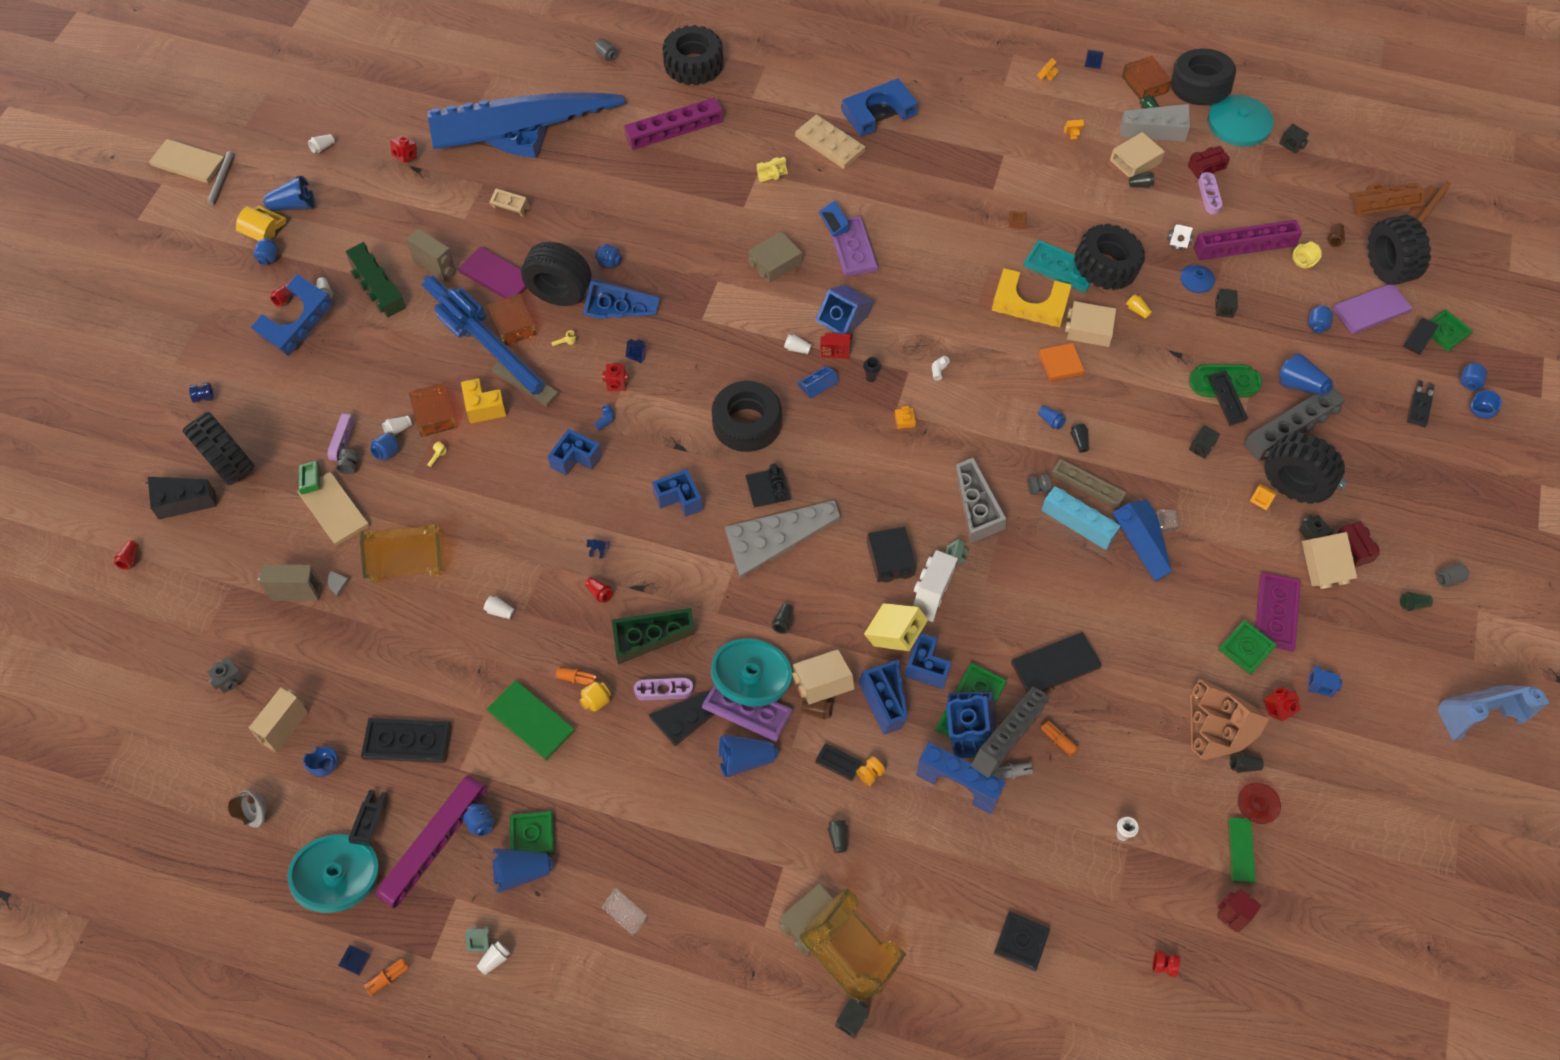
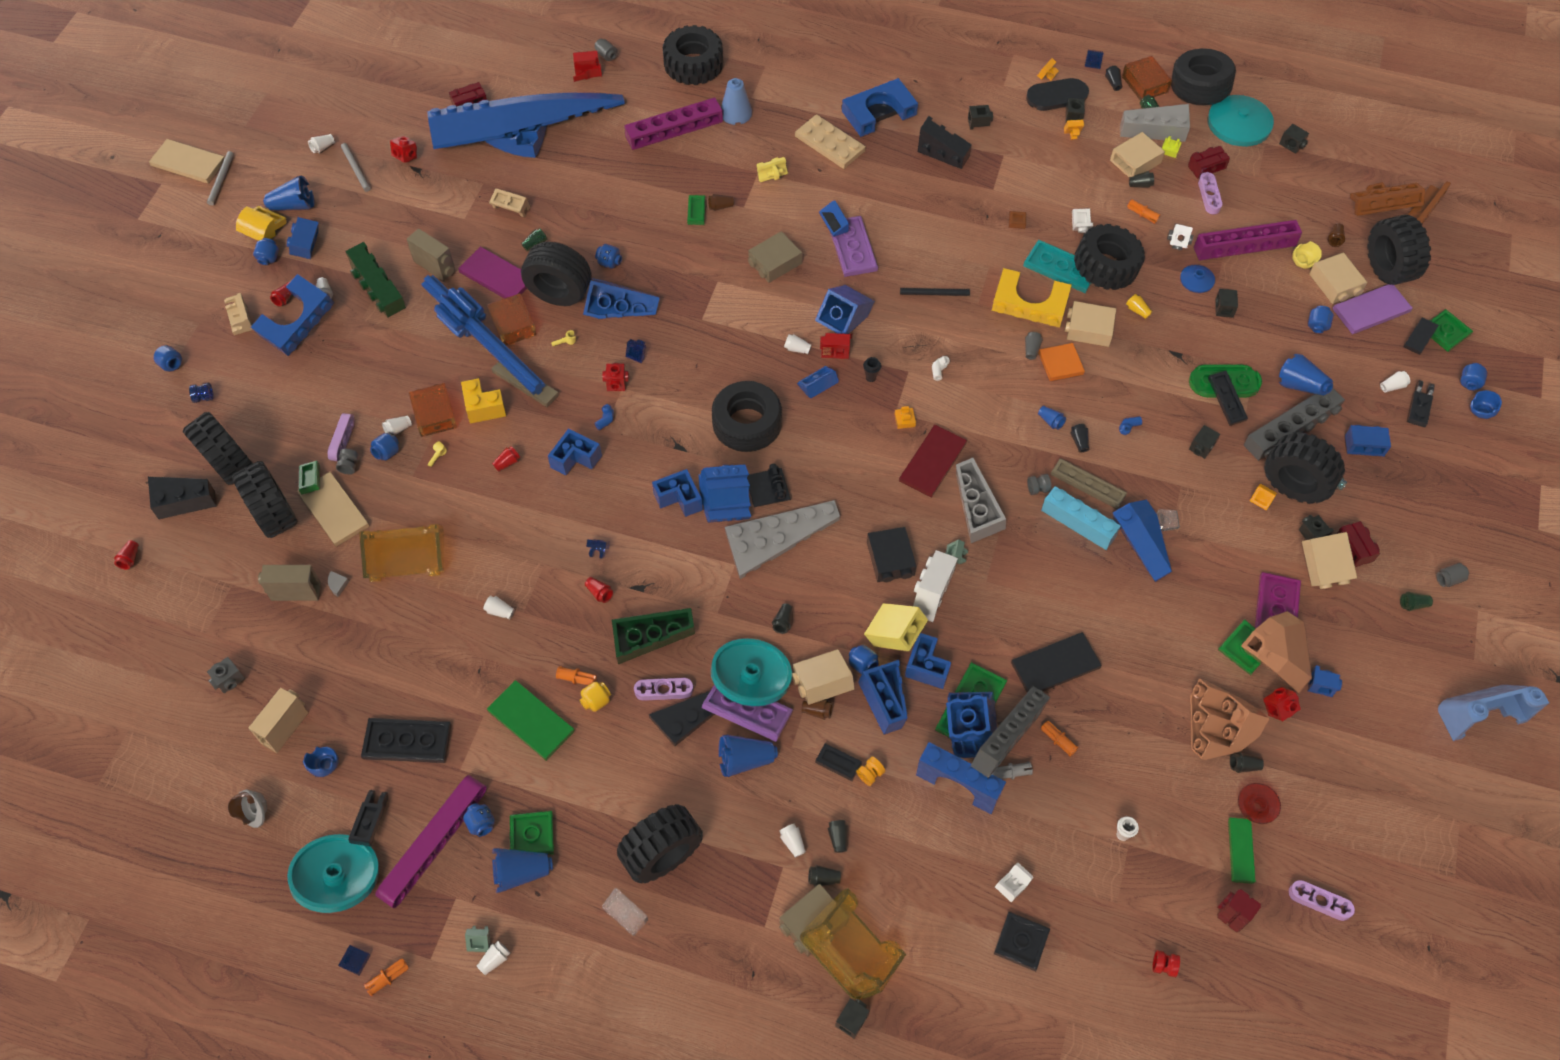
(167, 358): none -> blue head
(238, 314): none -> tan hinge
(264, 499): none -> black tyre
(303, 237): none -> blue brick
(355, 167): none -> light grey bar
(469, 94): none -> dark red brick
(506, 458): none -> red cone
(536, 237): none -> clear green cone
(586, 65): none -> red piece
(659, 843): none -> black tyre
(696, 210): none -> green tile
(719, 202): none -> reddish brown cone
(725, 493): none -> blue slope
(736, 103): none -> medium blue cone
(792, 838): none -> white cone
(823, 876): none -> pearl dark grey cone
(862, 658): none -> blue head
(932, 461): none -> dark red tile
(935, 291): none -> black bar
(942, 145): none -> black wedge
(979, 116): none -> pearl dark grey brick
(1014, 882): none -> white bracket
(1032, 344): none -> dark grey cone
(1056, 93): none -> black tile
(1075, 109): none -> pearl dark grey brick
(1081, 220): none -> white bracket
(1113, 75): none -> black cone
(1127, 424): none -> blue arm
(1143, 211): none -> orange axle
(1171, 147): none -> neon yellow tile
(1282, 648): none -> nougat brick
(1335, 912): none -> lavender beam
(1338, 278): none -> tan brick
(1367, 440): none -> blue brick
(1395, 382): none -> white cone

